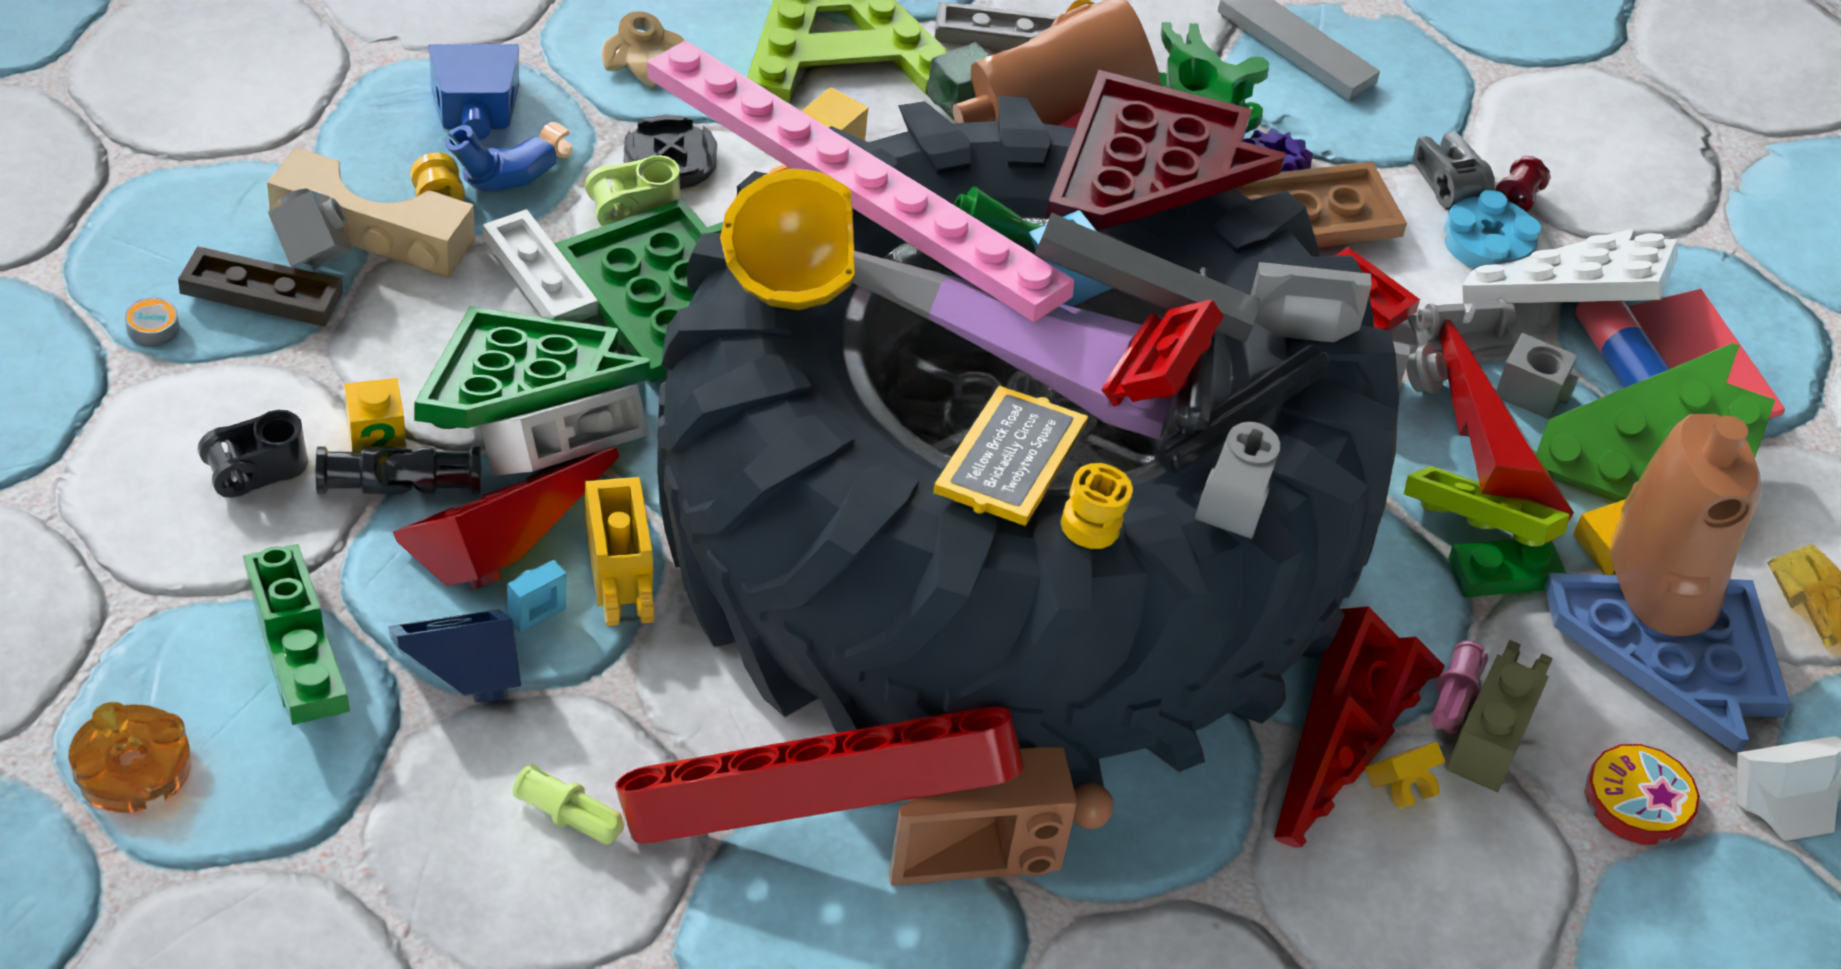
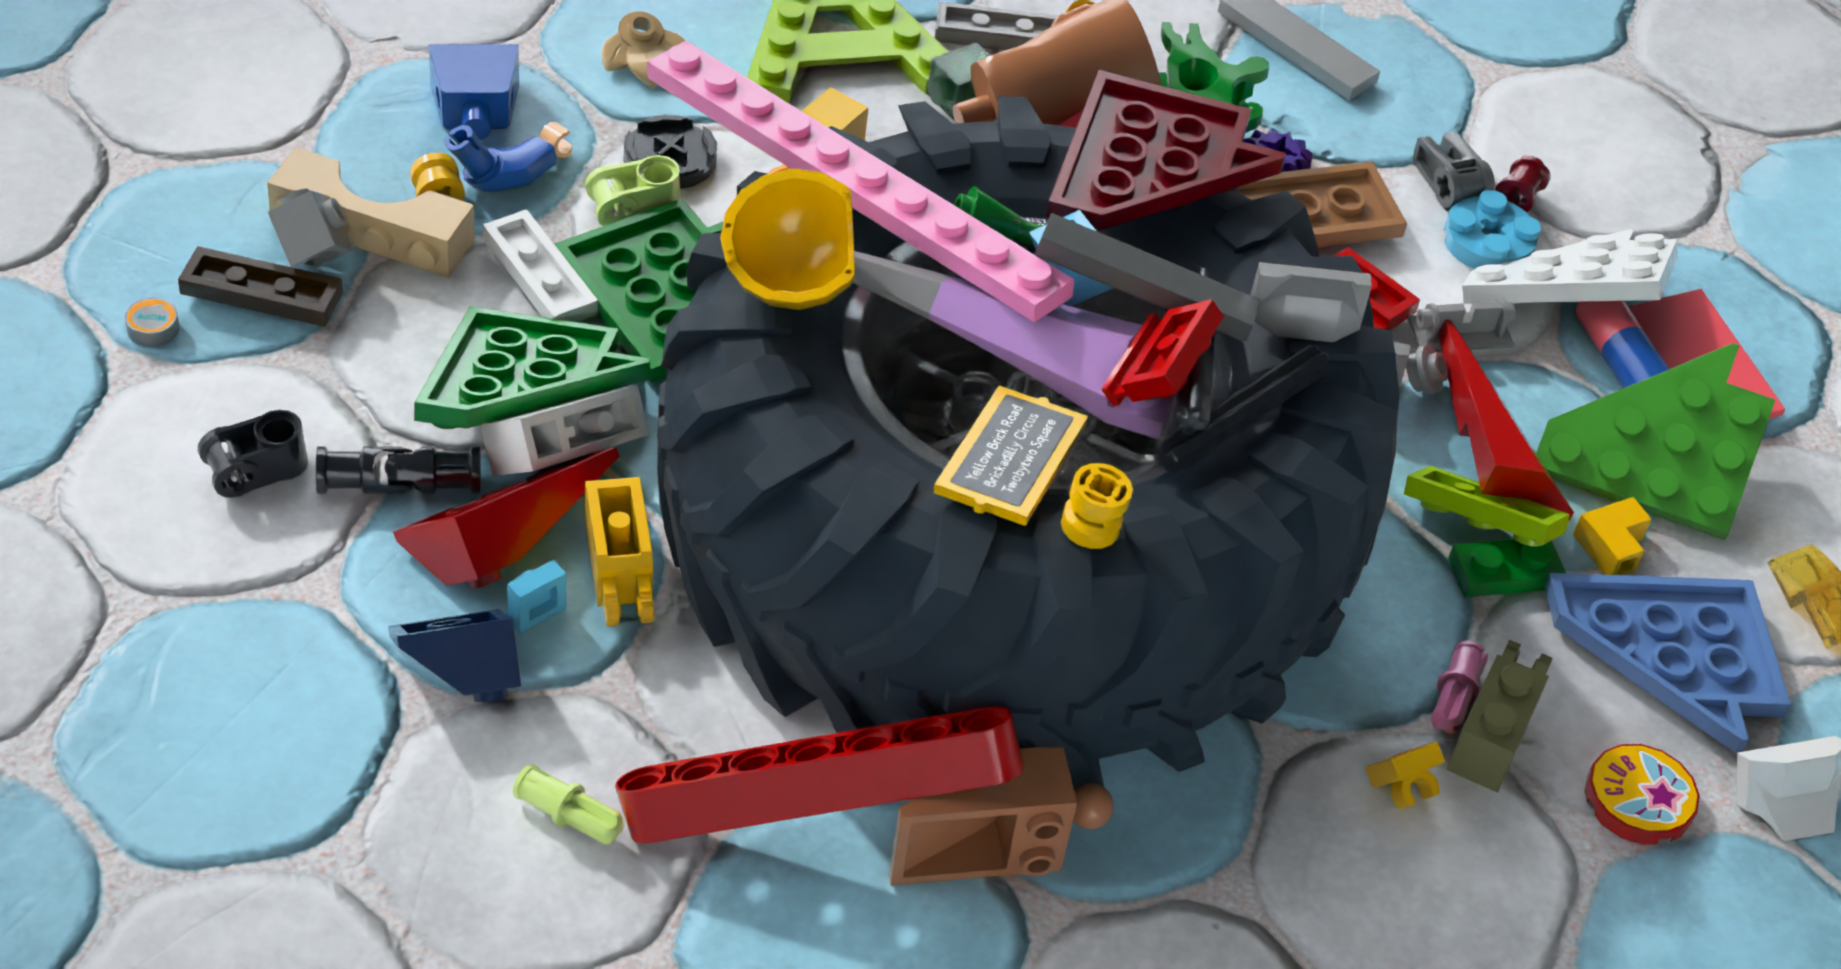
(122, 729): clear orange plate -> none
(295, 635): green slope -> none
(375, 414): yellow brick -> none
(1240, 480): light grey piece -> none
(1357, 697): red wedge -> none
(1537, 376): light grey brick -> none
(1687, 524): nougat torso -> none

